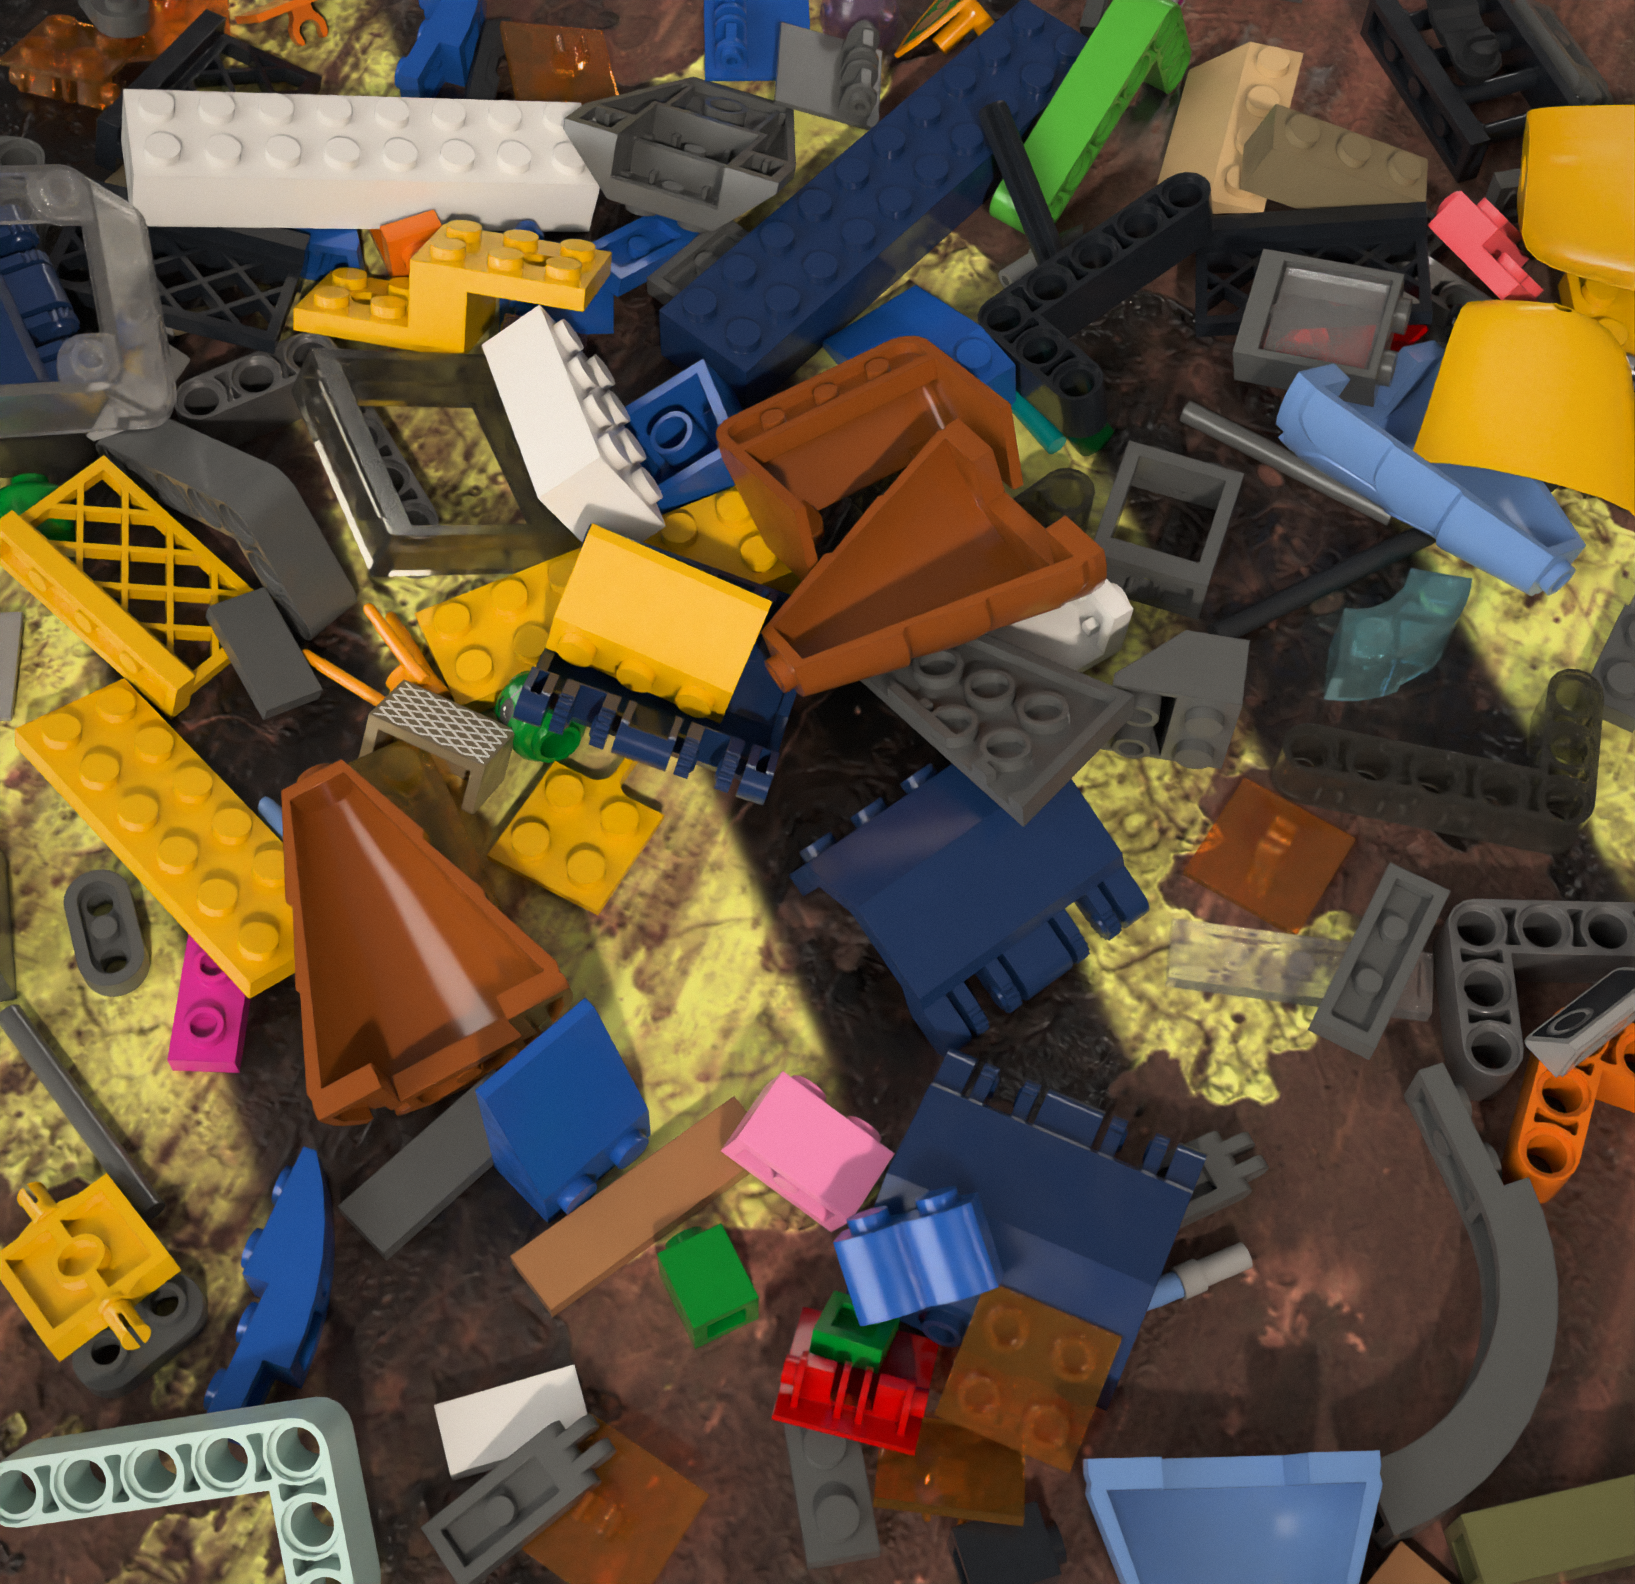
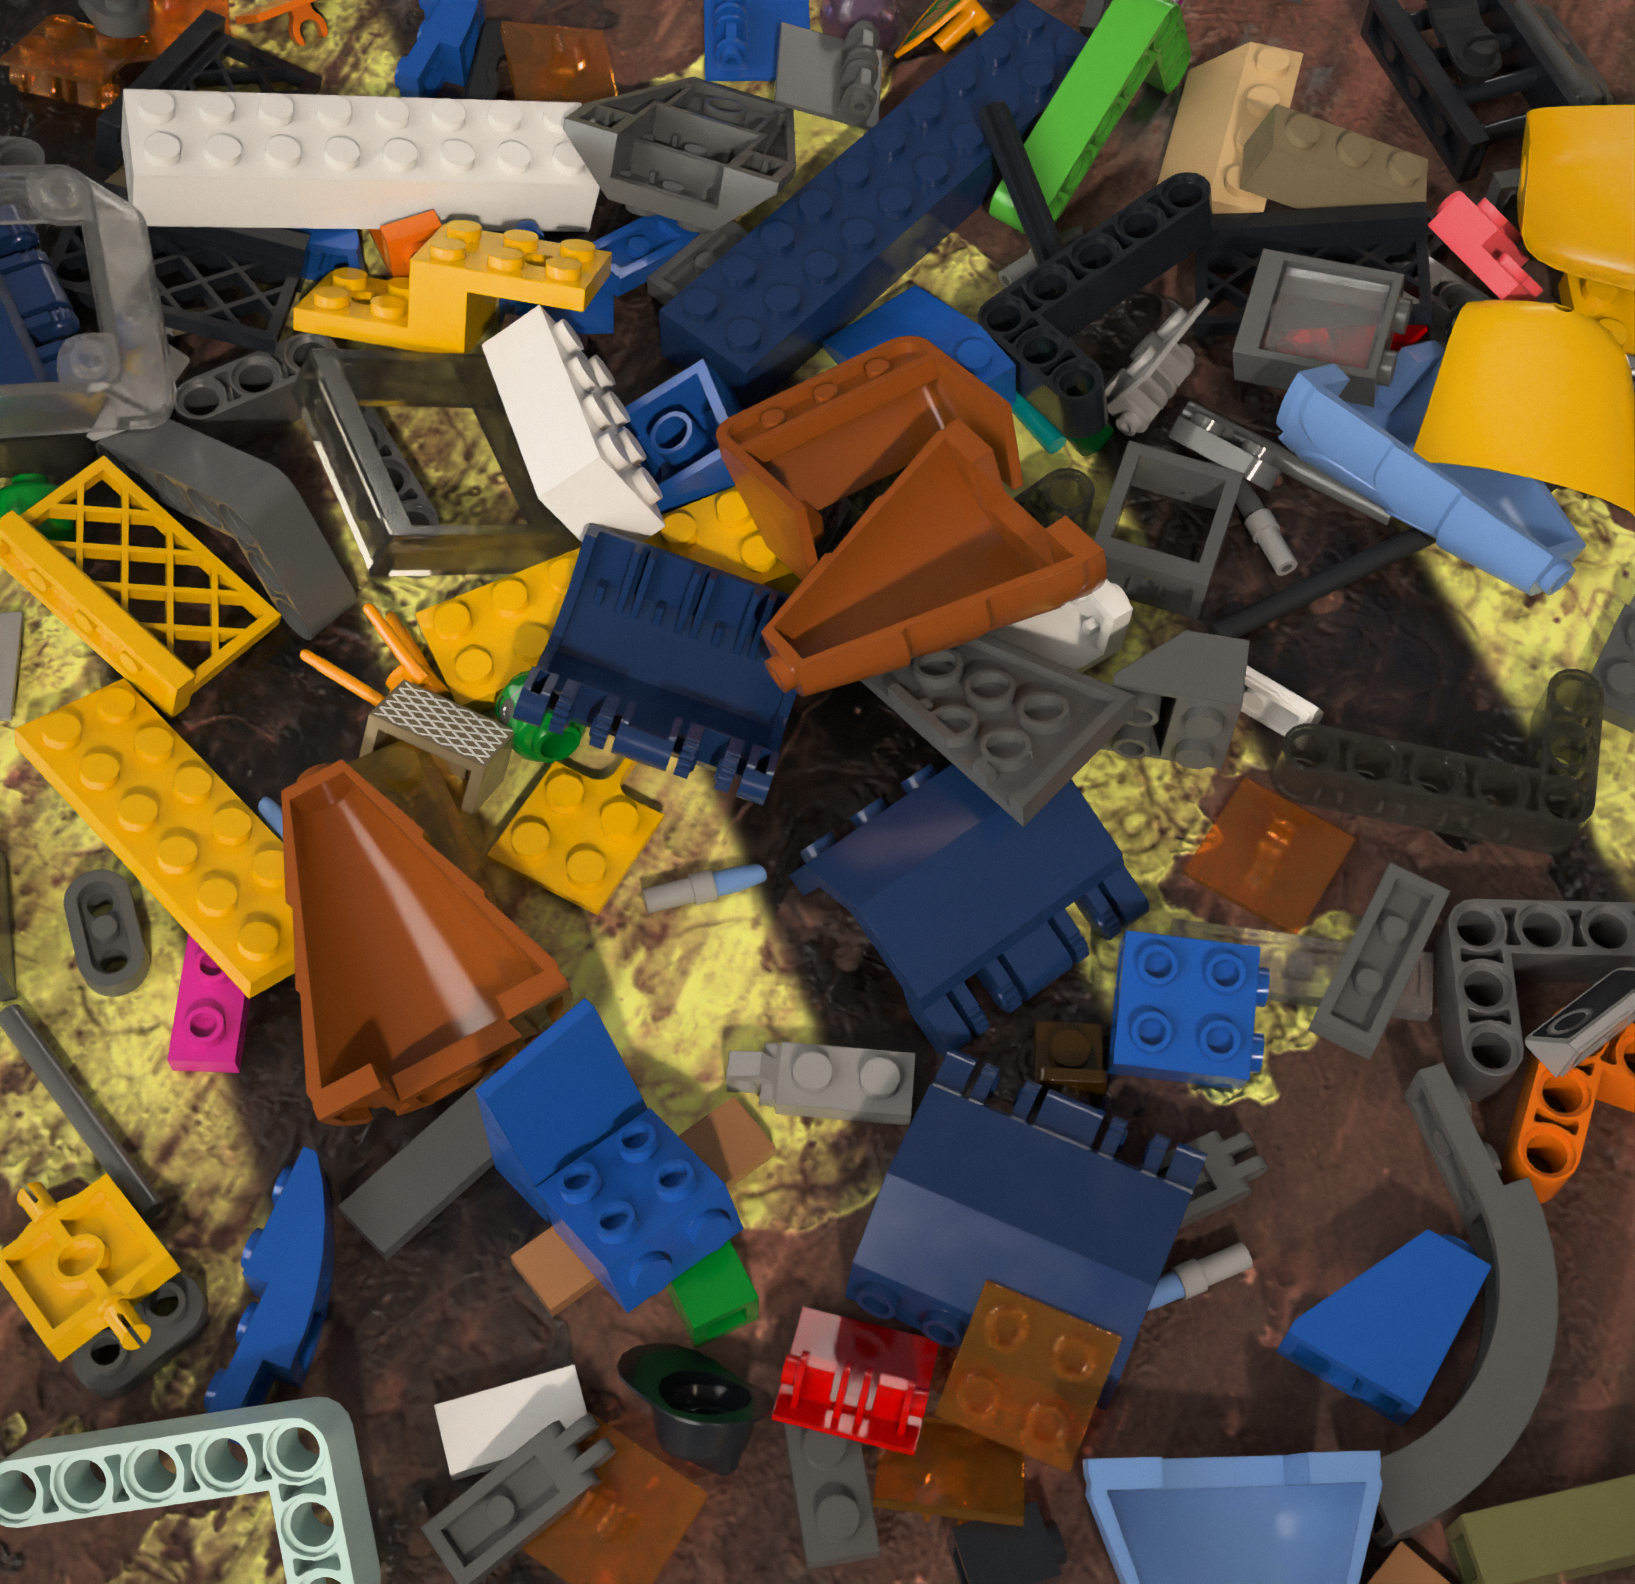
(263, 653): dark grey tile -> none
(639, 1209): none -> blue brick
(656, 624): yellow slope -> none
(695, 1404): none -> black piece
(702, 887): none -> light grey piece
(809, 1150): bright pink brick -> none
(827, 1081): none -> light grey hinge
(843, 1339): green plate -> none
(918, 1256): blue brick -> none
(1069, 1060): none -> dark brown bracket
(1154, 375): none -> light grey hinge
(1187, 1010): none -> blue brick
(1204, 437): none -> dark grey plate
(1265, 530): none -> light grey piece
(1275, 704): none -> white slope
(1390, 1324): none -> blue slope
(1395, 640): clear light blue brick -> none

